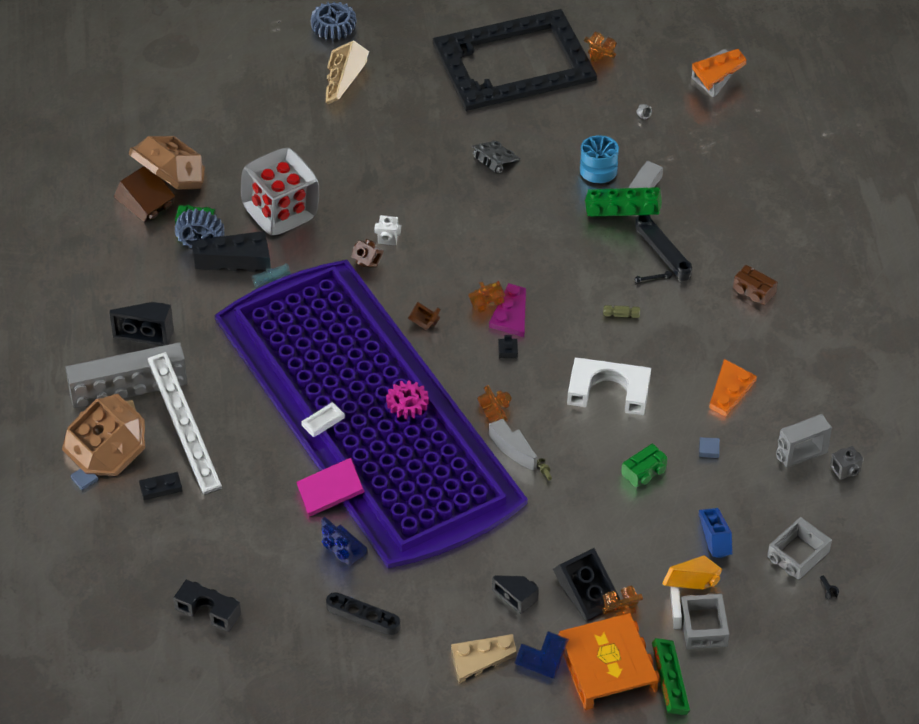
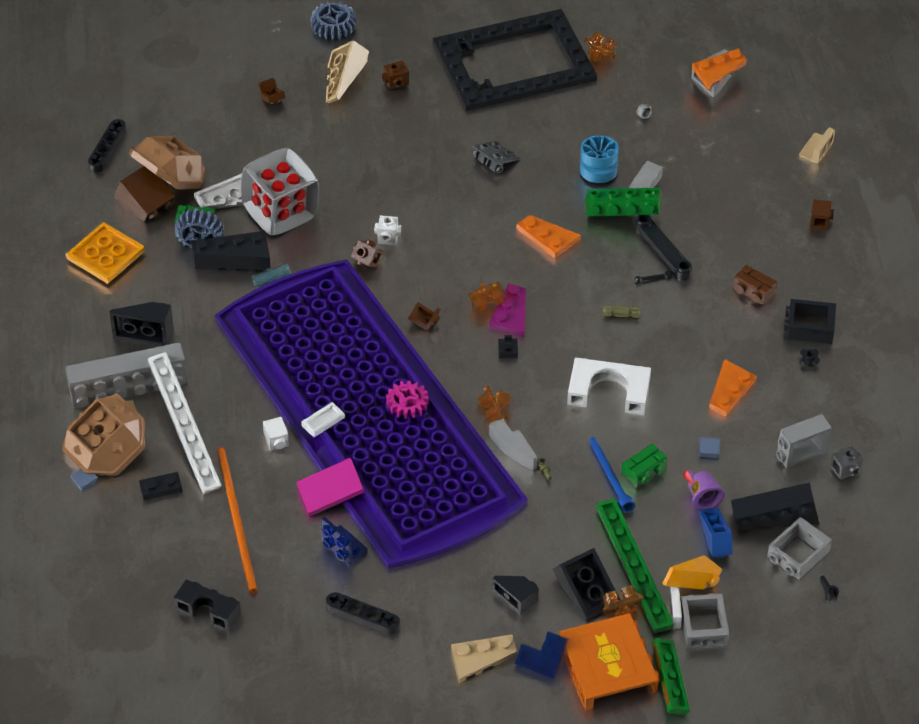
(103, 144): none -> black beam
(105, 252): none -> light orange plate
(221, 195): none -> white wing
(237, 520): none -> orange piece
(270, 92): none -> reddish brown bracket
(276, 433): none -> white brick
(395, 75): none -> reddish brown brick
(547, 235): none -> orange wing
(625, 501): none -> blue piece
(634, 566): none -> green plate
(704, 489): none -> medium lavender hat
(775, 508): none -> black wedge
(808, 332): none -> black window
(810, 357): none -> black plate
(818, 146): none -> tan panel
(821, 214): none -> reddish brown brick

